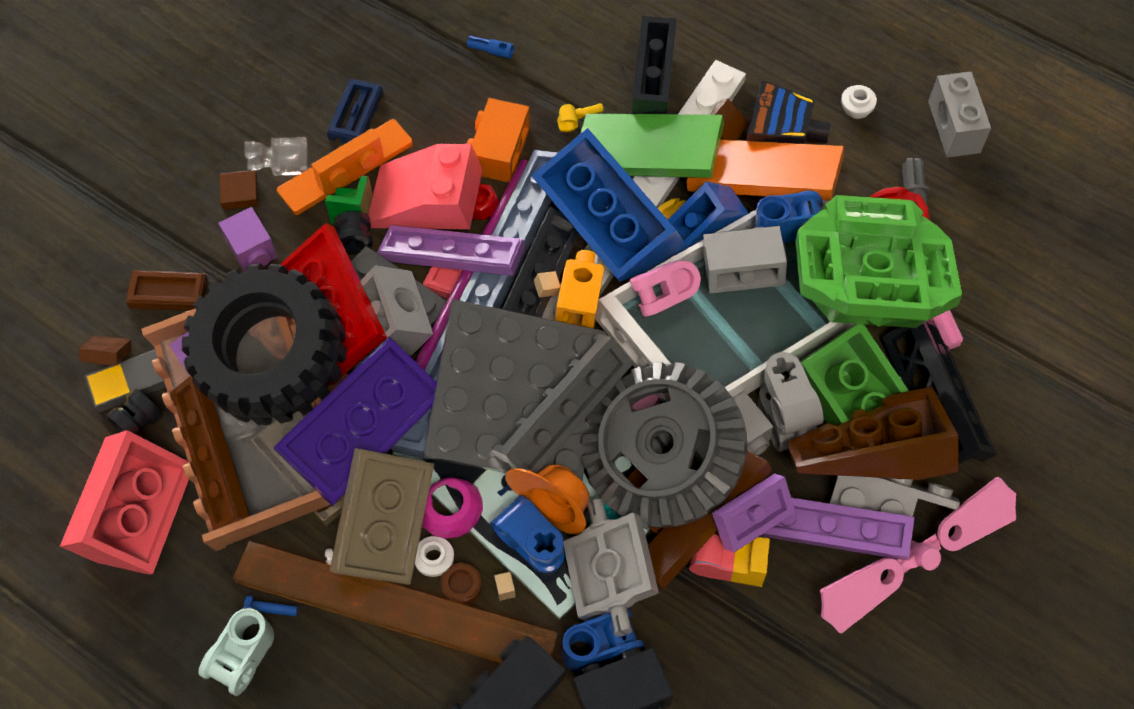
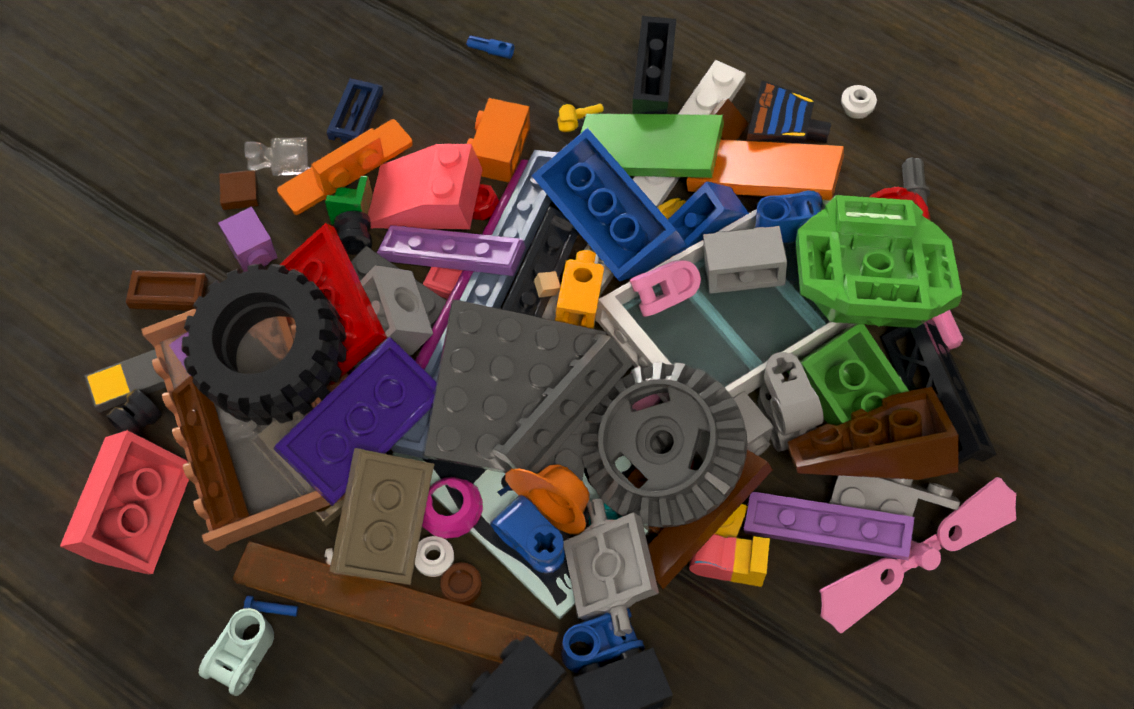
(105, 350): reddish brown tile -> none
(505, 586): tan piece -> none
(754, 512): medium lavender plate -> none
(959, 114): light grey brick -> none

